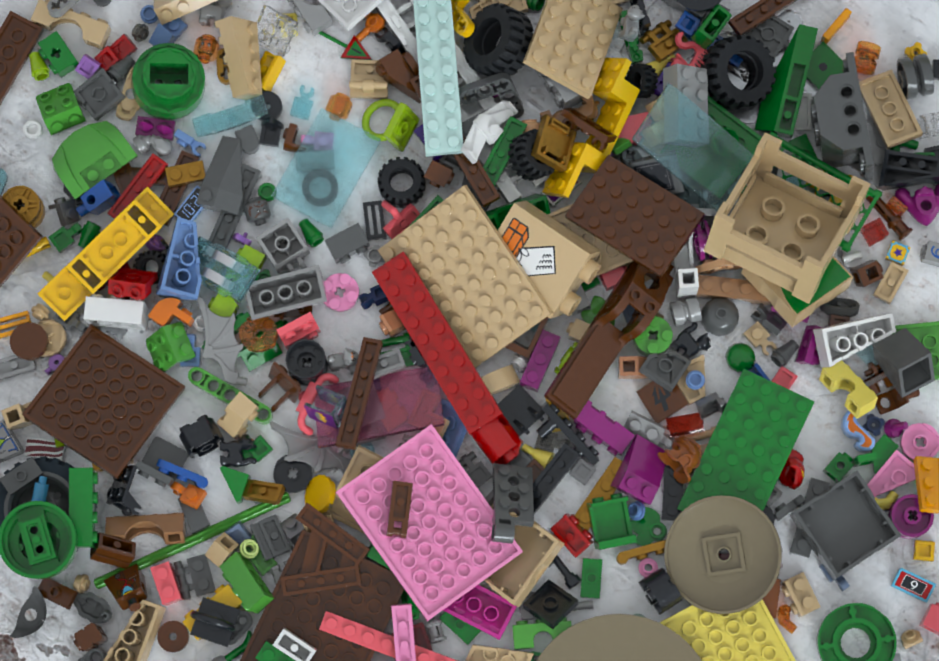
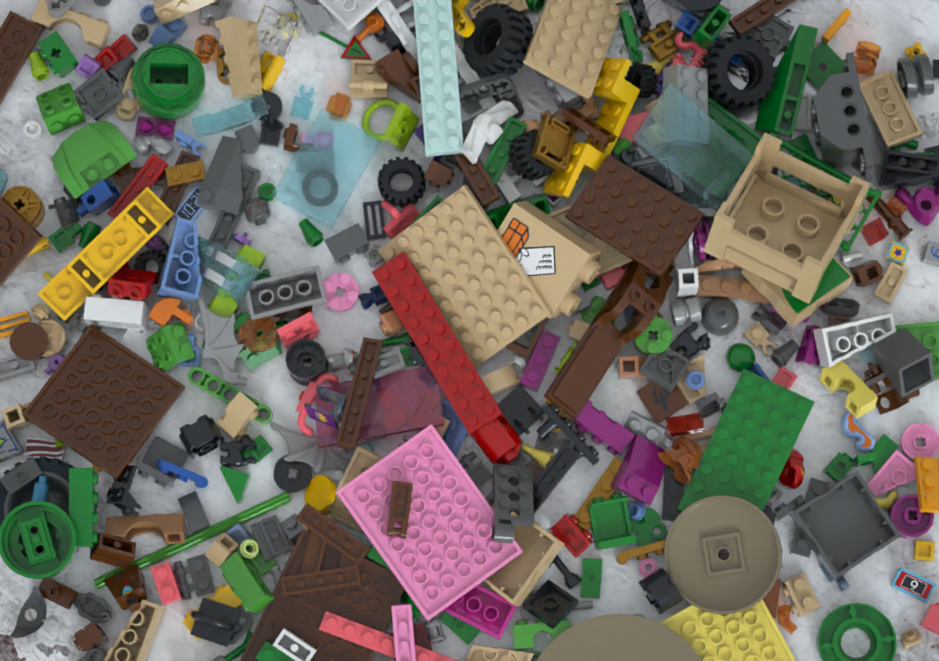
(81, 583): tan plate -> none
(164, 636): reddish brown piece -> none
(190, 496): orange plate -> none
(264, 492): pearl gold plate -> none
(279, 376): reddish brown plate -> none
(294, 250): light grey hinge -> none
(582, 471): flat silver plate -> none
(631, 23): light grey animal -> none
(879, 422): dark blue plate -> none
(894, 428): magenta plate -> none

